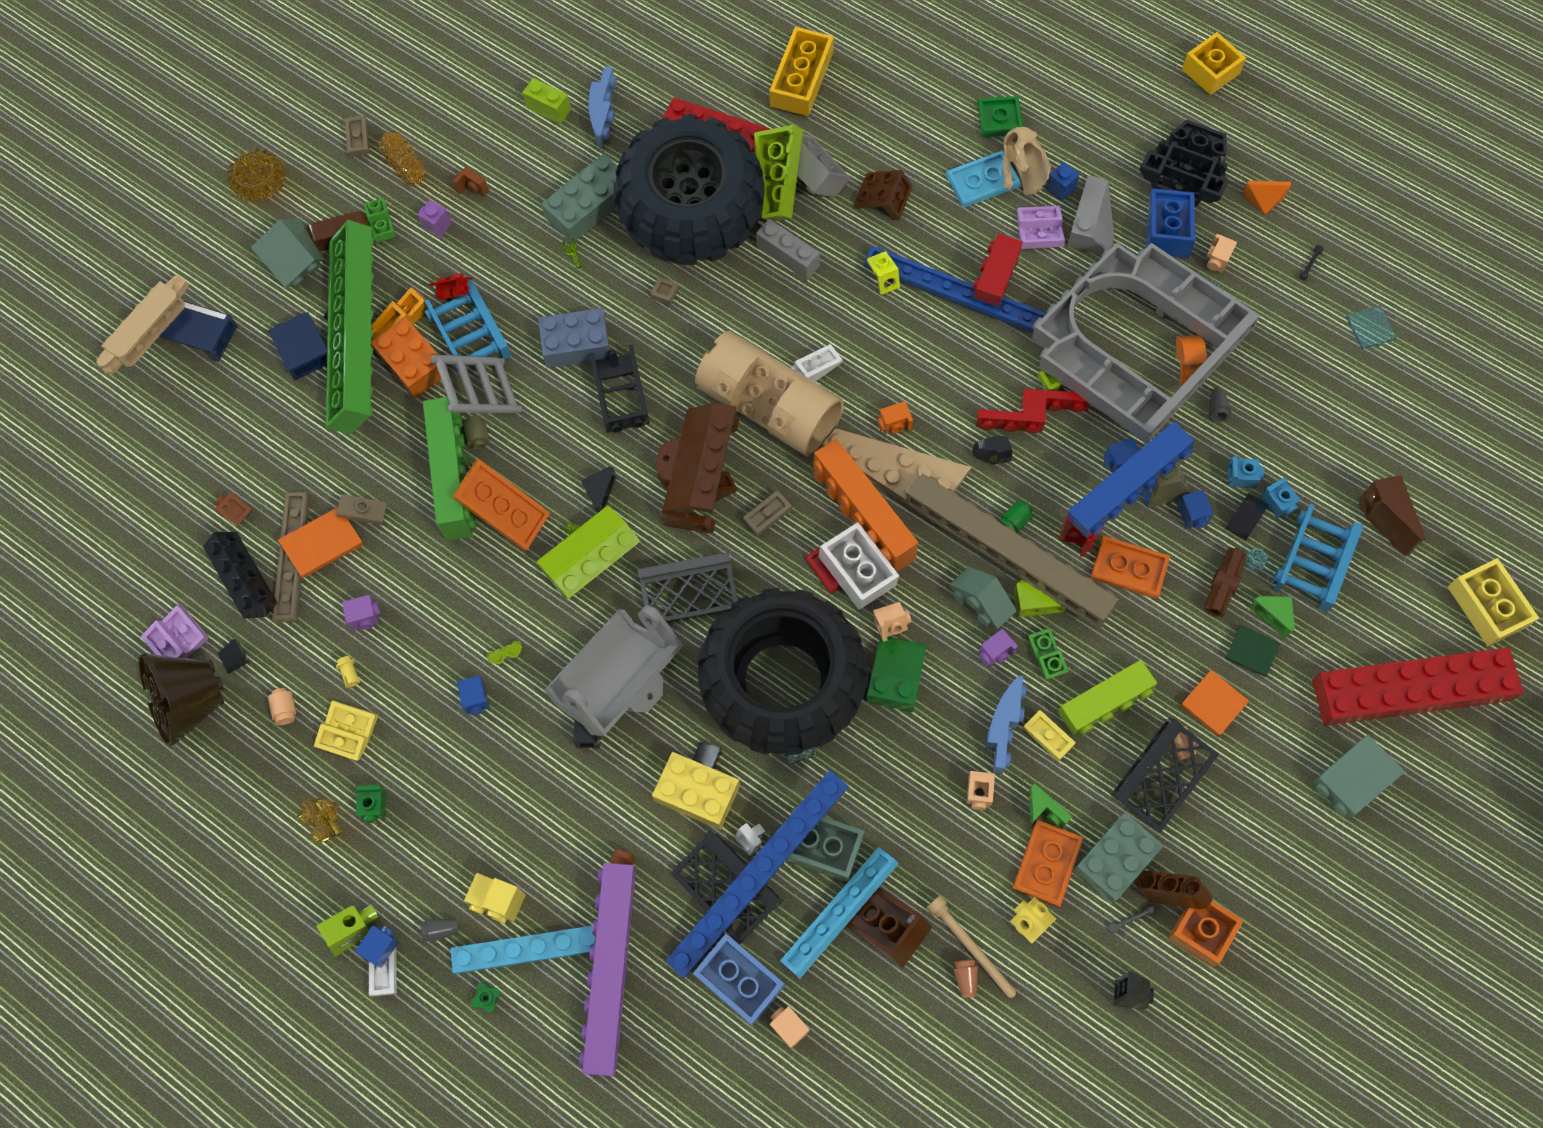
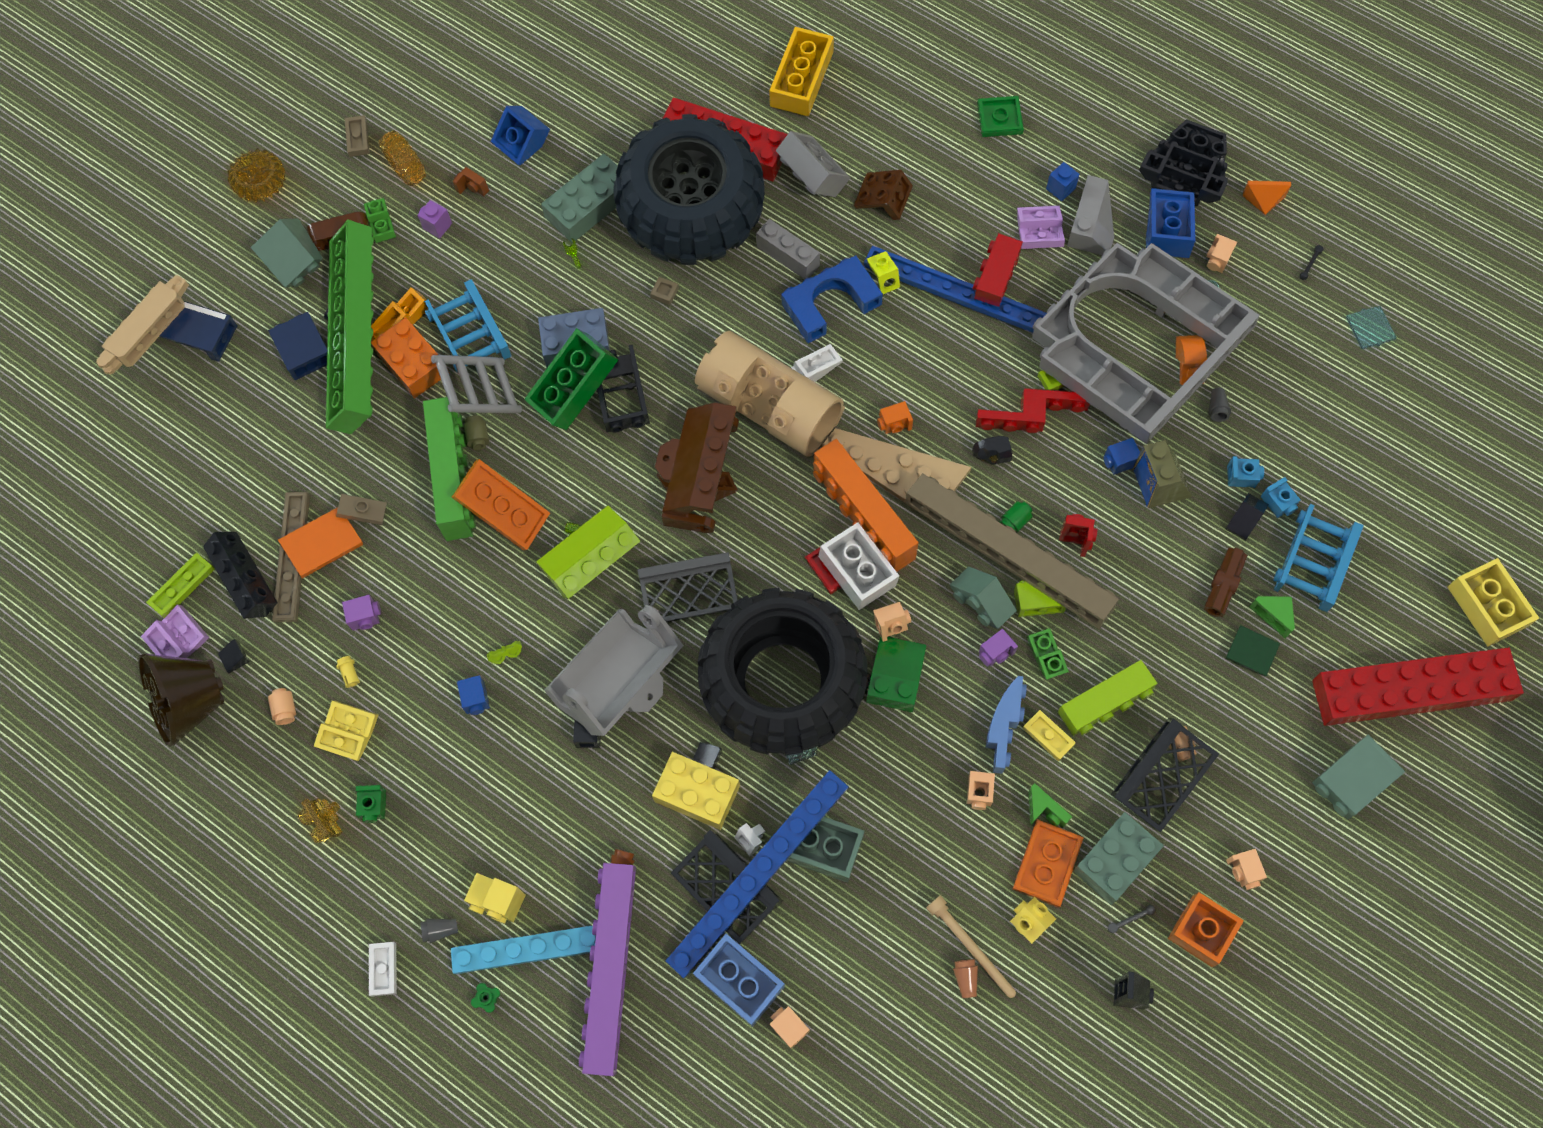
(180, 585): none -> lime plate
(232, 508): dark orange bracket -> none
(339, 934): lime torso -> none
(377, 945): blue brick -> none
(450, 288): red hinge -> none
(519, 134): none -> blue slope
(546, 101): lime brick -> none
(571, 379): none -> green brick
(599, 487): black slope -> none
(600, 105): medium blue slope -> none
(767, 513): dark tan plate -> none
(779, 158): lime wedge -> none
(839, 912): medium azure plate -> none
(846, 276): none -> blue arch
(890, 927): reddish brown slope -> none
(980, 179): medium azure tile -> none
(1028, 157): tan hair -> none
(1130, 480): blue brick -> none
(1130, 567): orange tile -> none
(1174, 889): reddish brown beam -> none
(1195, 509): blue brick -> none
(1213, 63): yellow brick -> none
(1214, 703): orange tile -> none
(1247, 869): none -> light nougat brick
(1262, 558): clear light blue plate -> none
(1392, 513): reddish brown slope -> none

